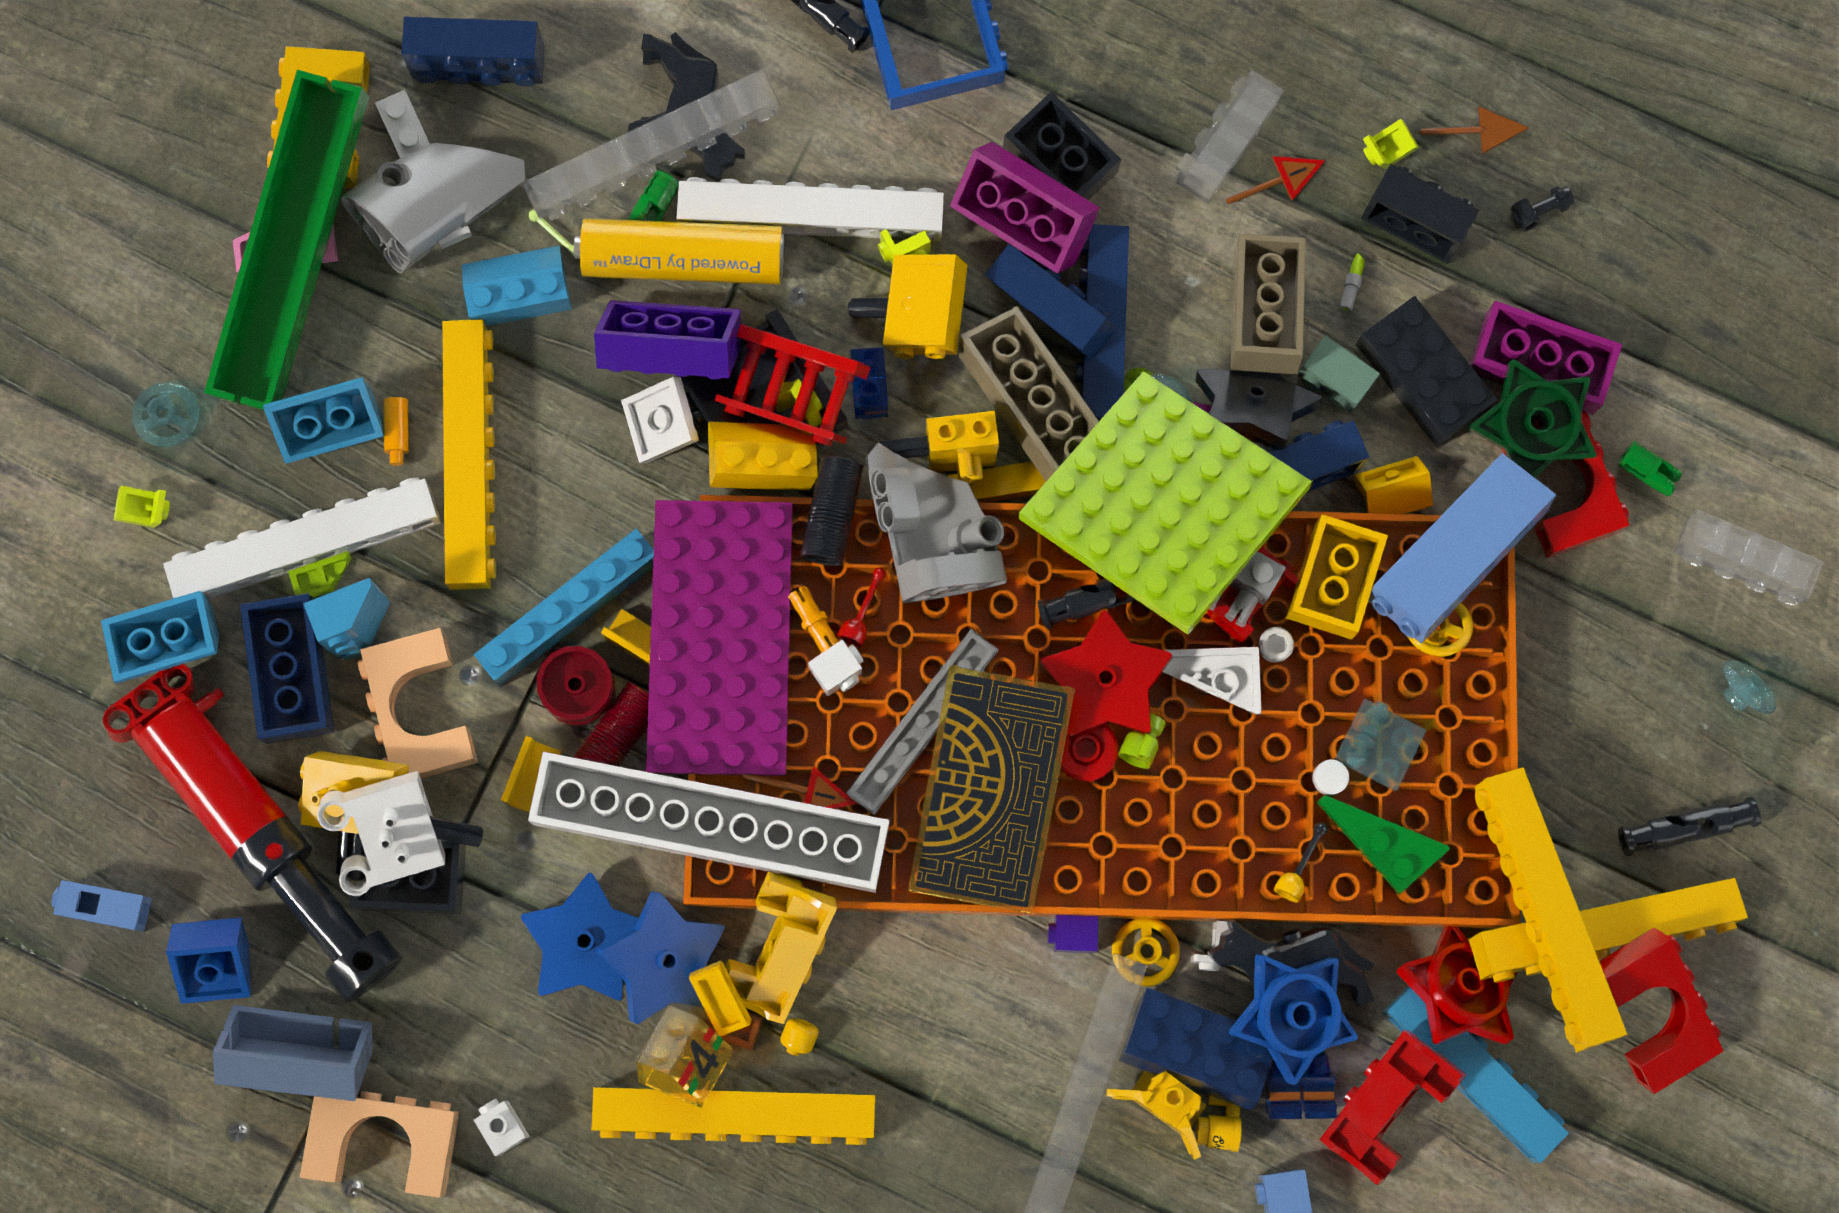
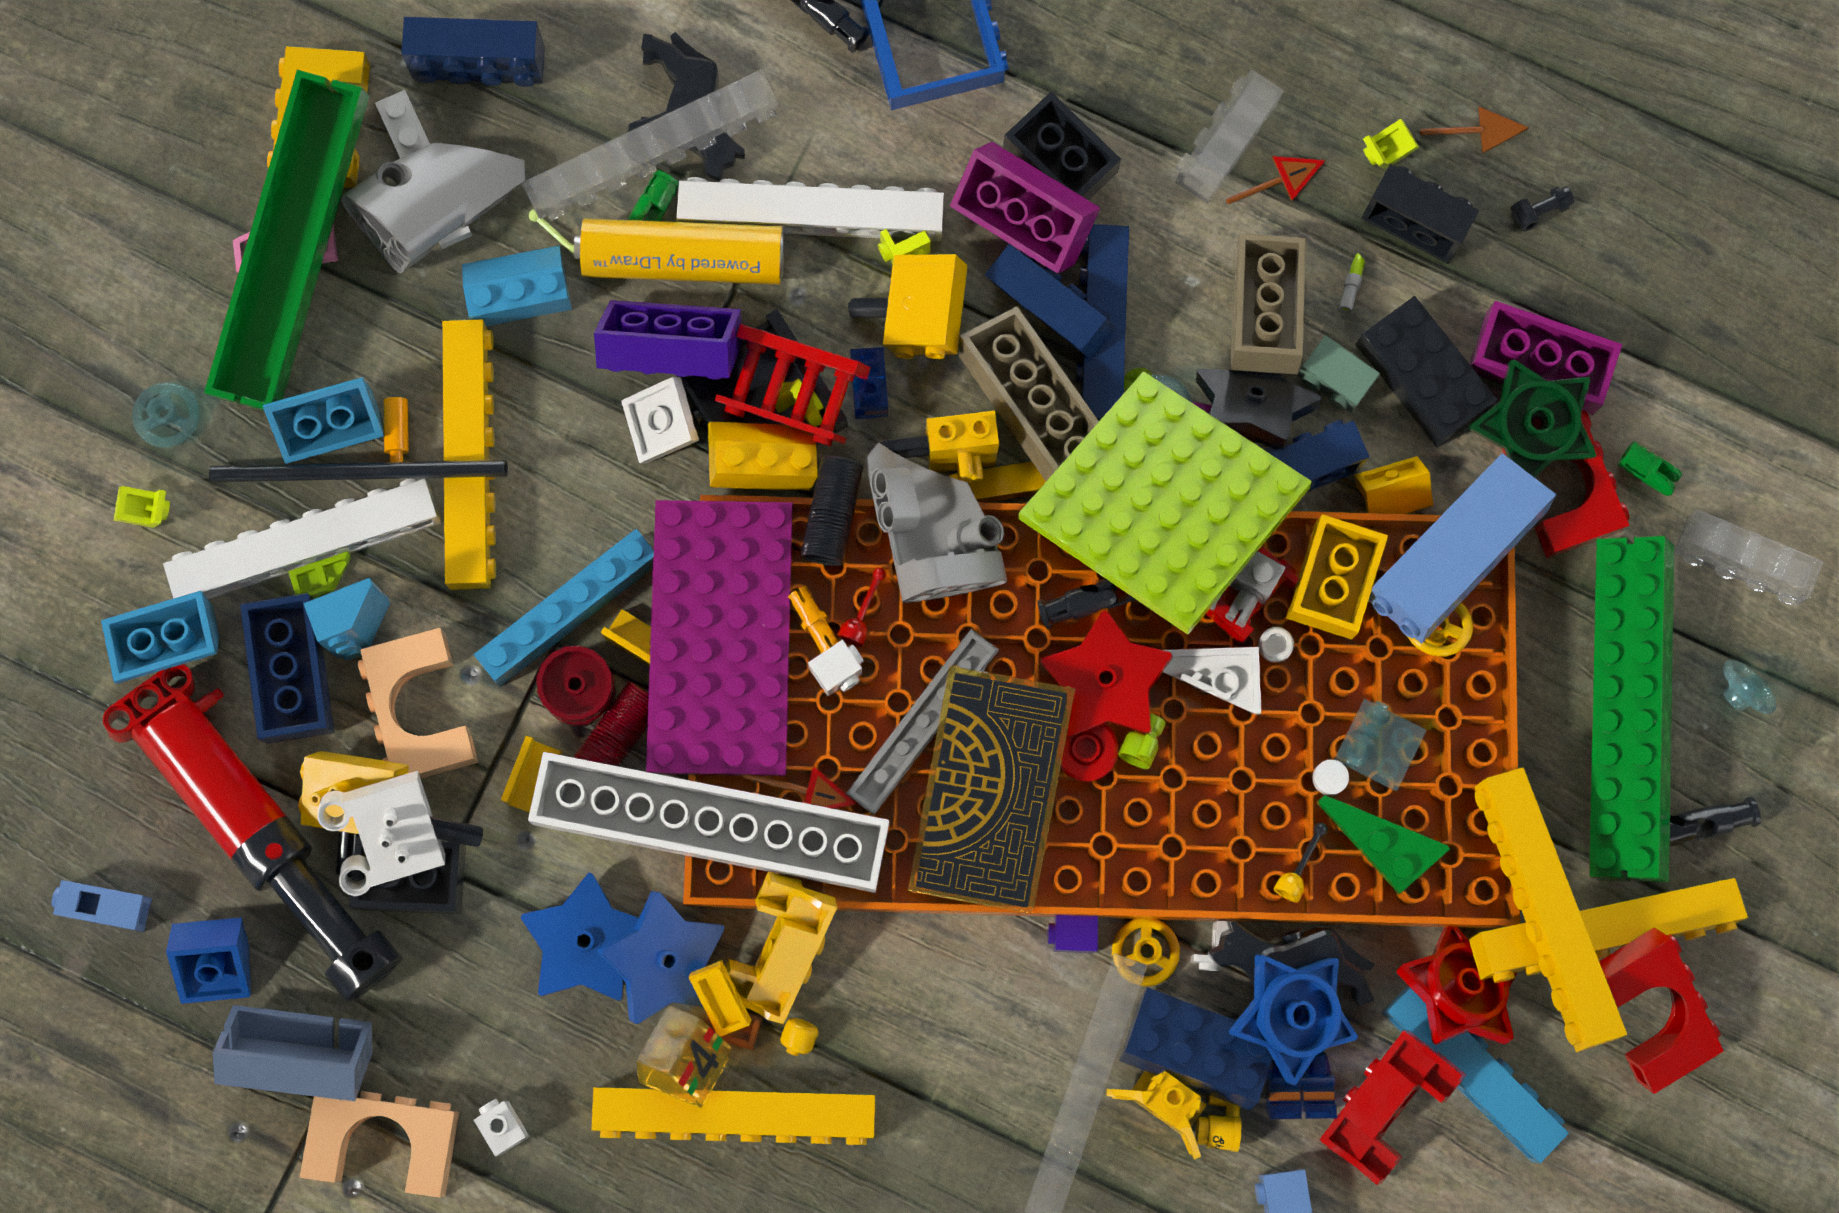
(358, 471): none -> black piece
(1632, 710): none -> green piece

